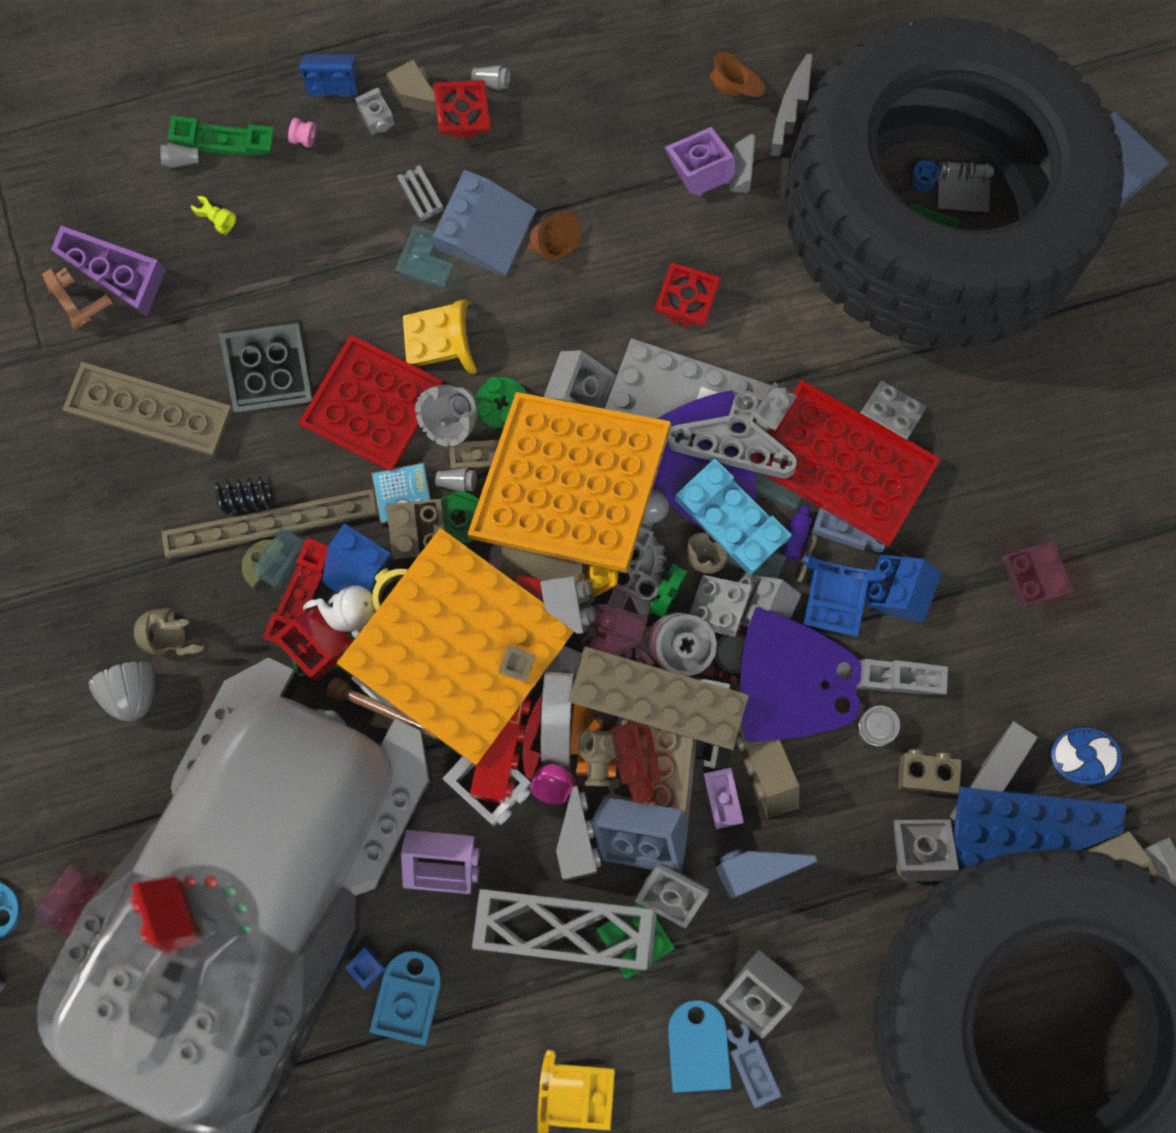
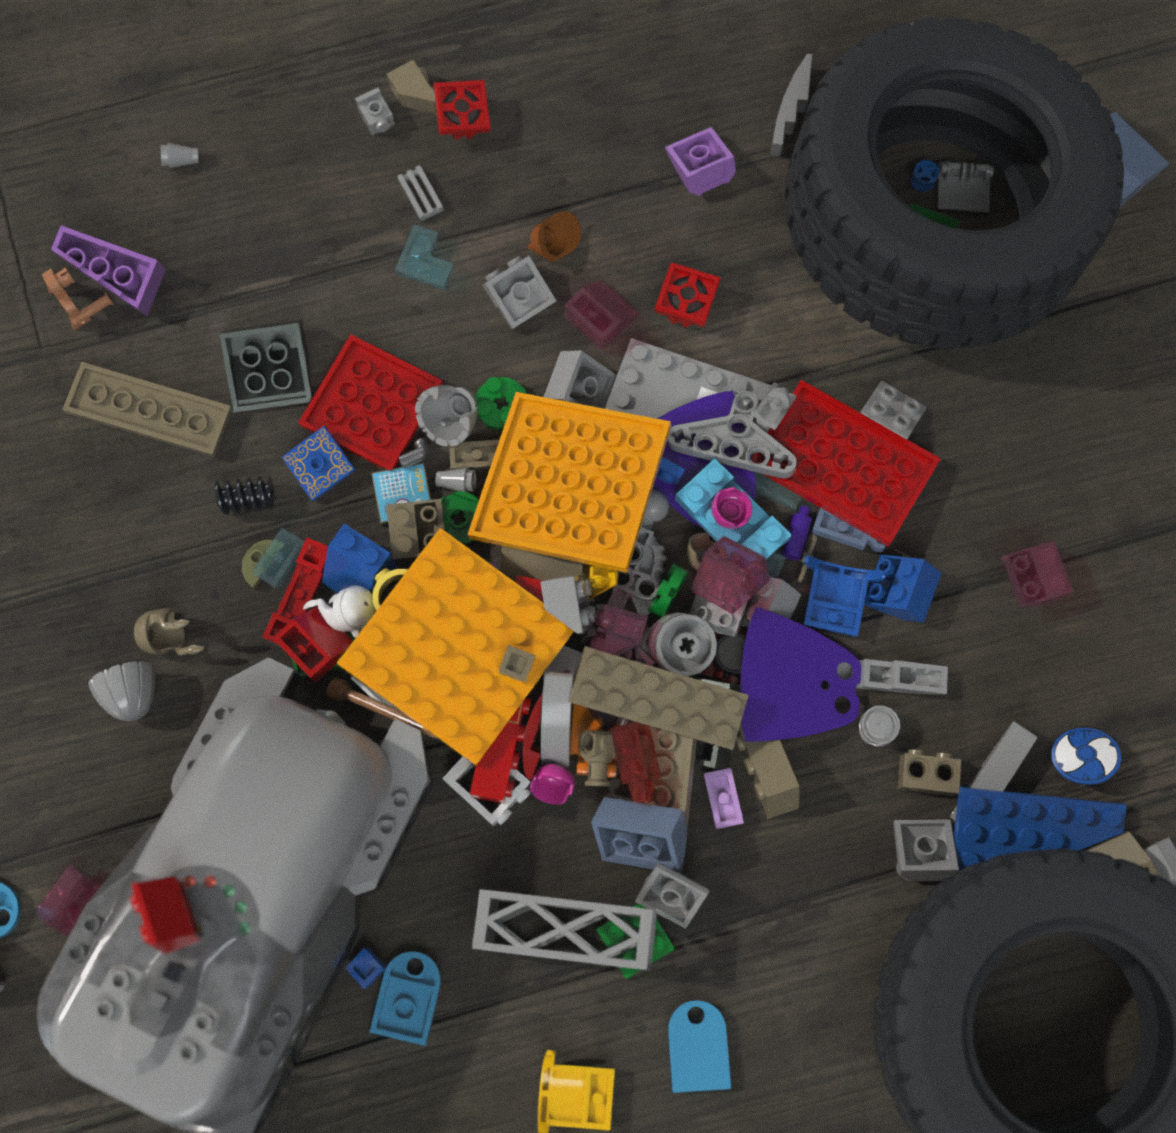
(221, 139): green slope -> none
(222, 218): neon yellow piece -> none
(268, 523): dark tan tile -> none
(302, 132): bright pink wheel -> none
(319, 463): none -> blue plate
(330, 74): blue slope -> none
(415, 456): none -> flat silver arm
(434, 875): lavender window -> none
(438, 336): yellow piece -> none
(483, 224): sand blue slope -> none
(494, 76): light grey cone -> none
(518, 291): none -> light grey plate
(574, 846): light grey slope -> none
(599, 313): none -> clear pink slope
(670, 472): none -> blue plate
(730, 575): none -> clear pink slope
(731, 508): none -> dark pink hair
(735, 78): dark orange piece -> none
(743, 155): light grey slope -> none
(753, 869): sand blue slope -> none
(753, 1069): sand blue plate -> none
(761, 994): light grey slope -> none

